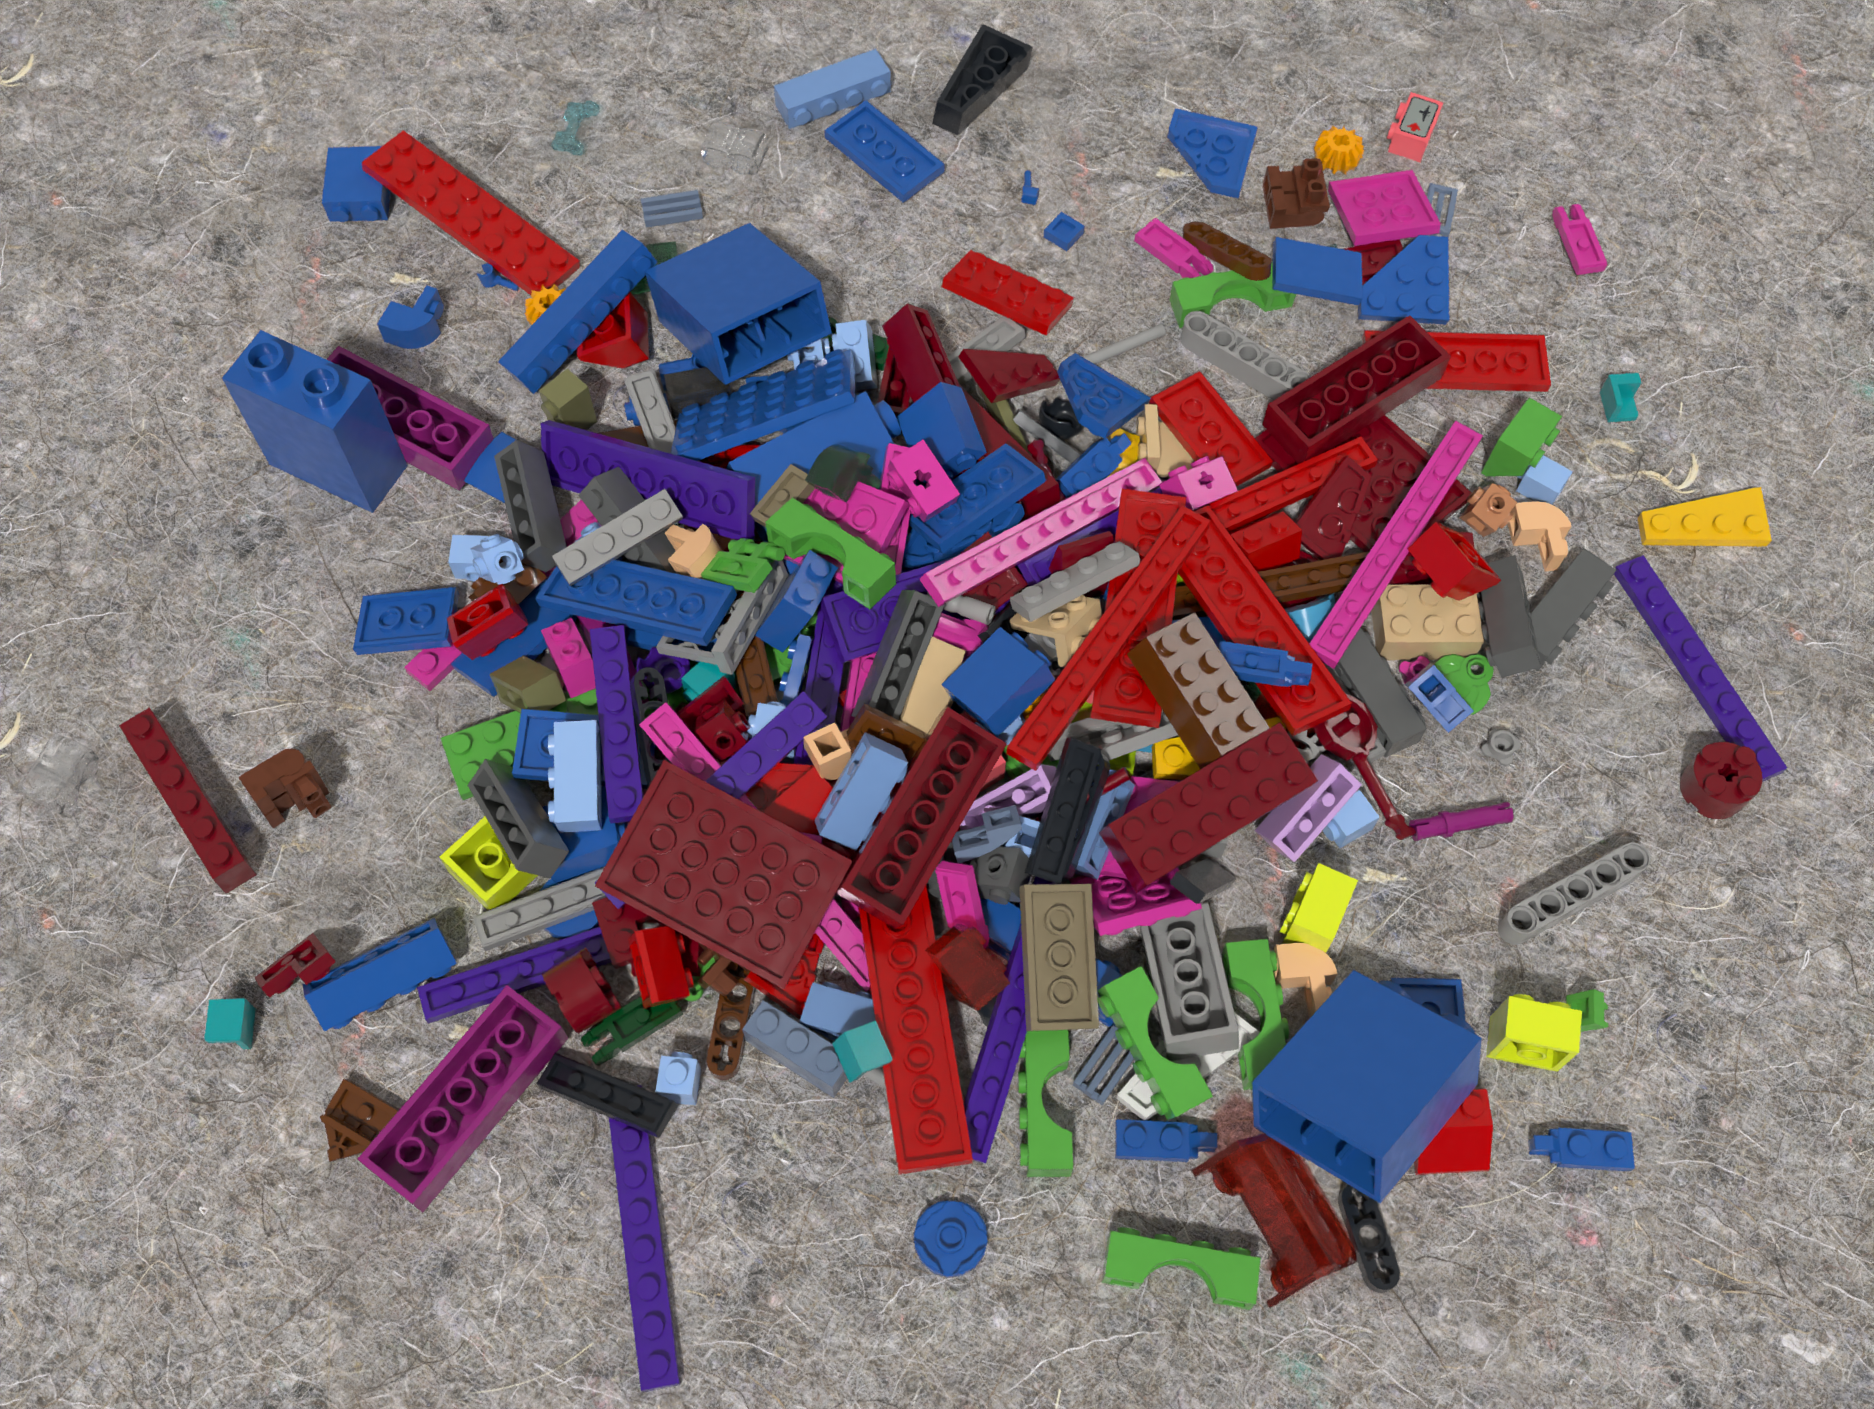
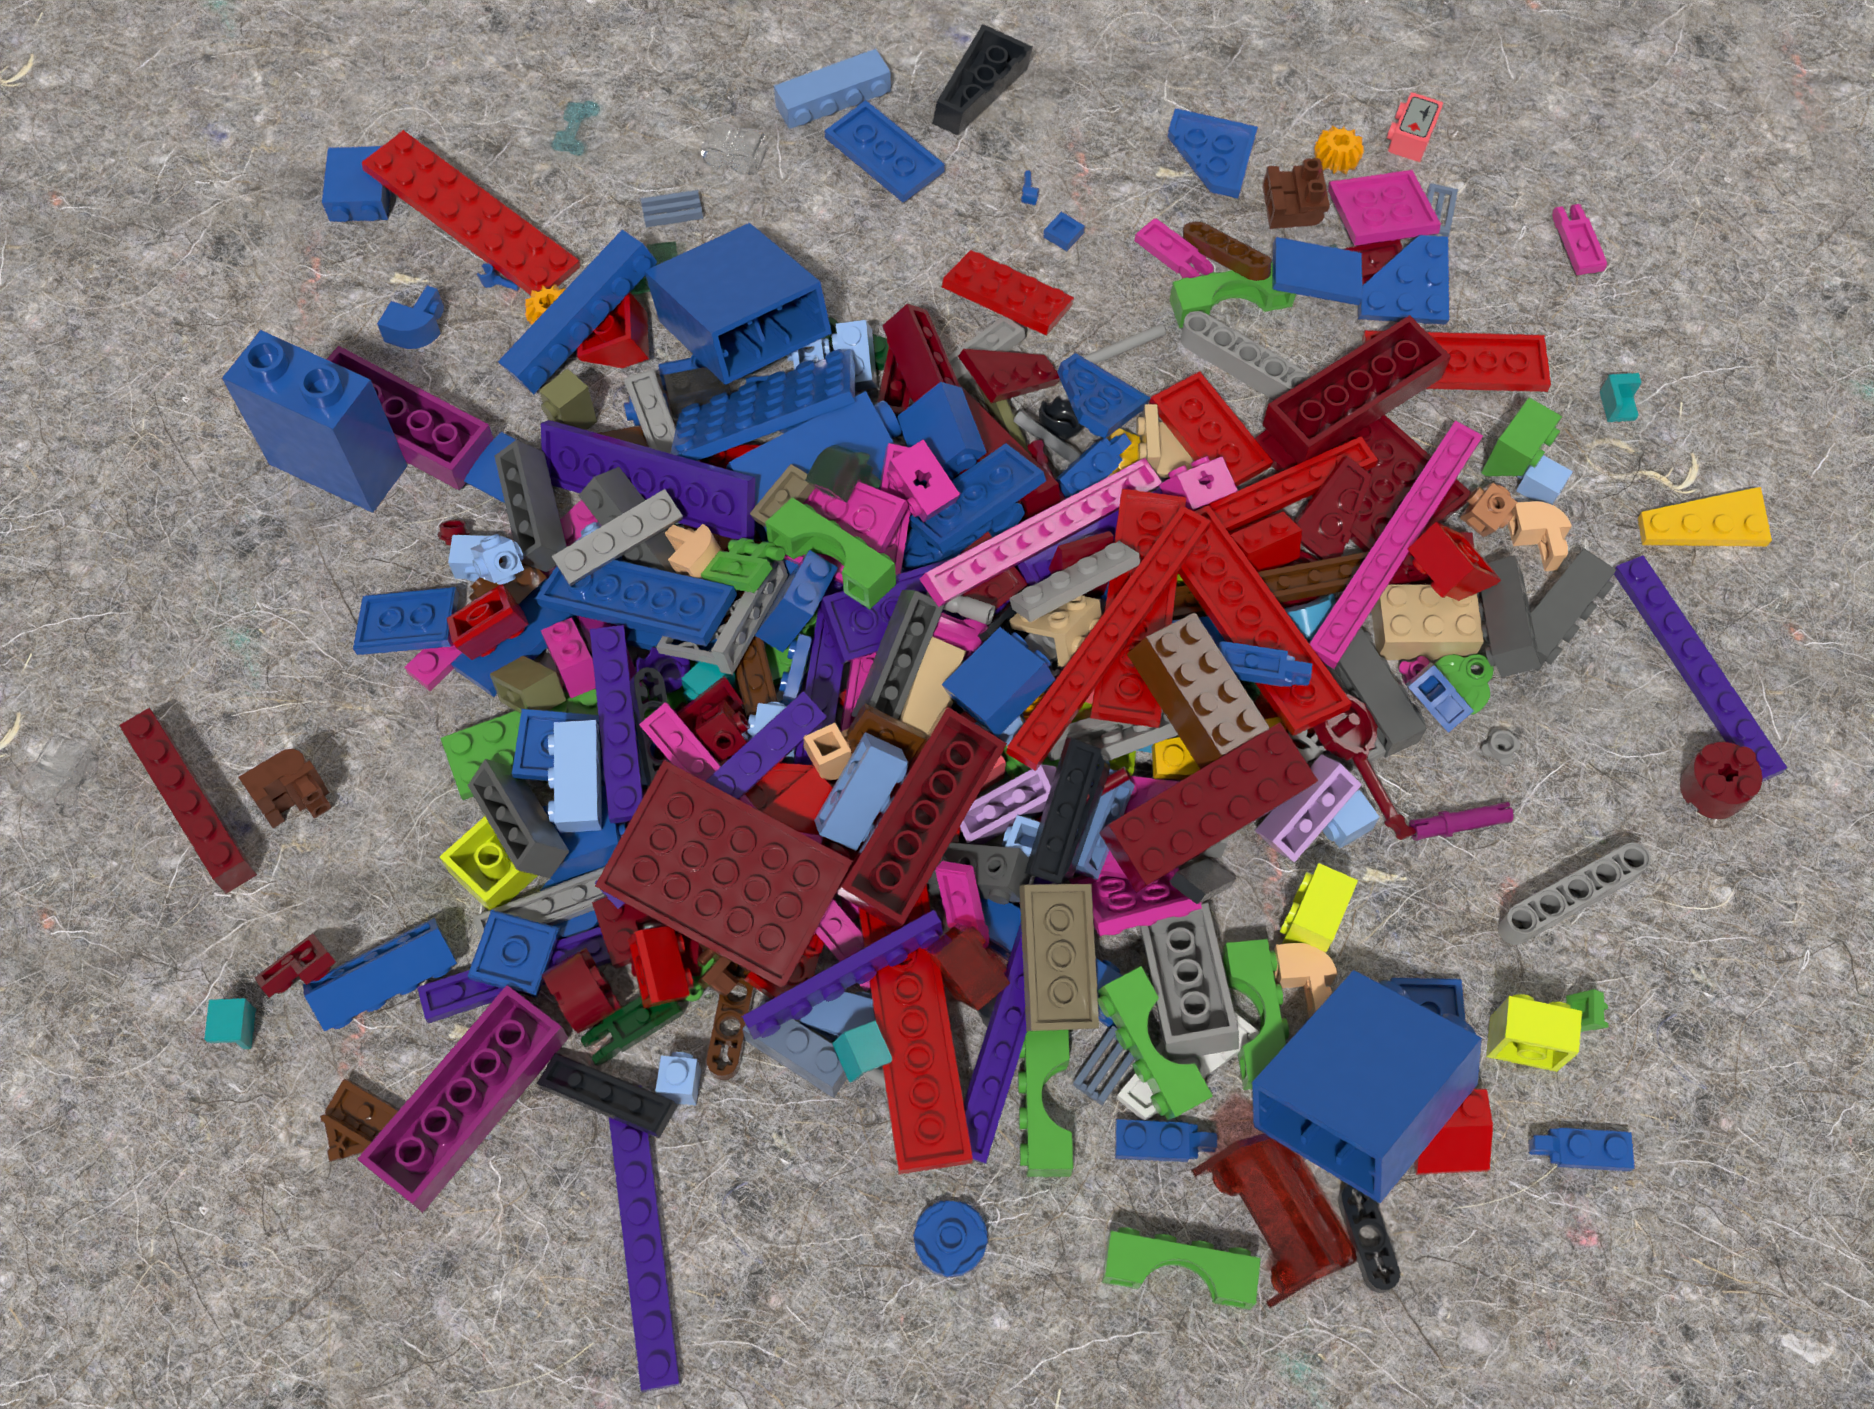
(450, 528): none -> dark red plate
(514, 953): none -> blue plate
(855, 969): none -> dark purple plate
(998, 828): sand blue slope -> none

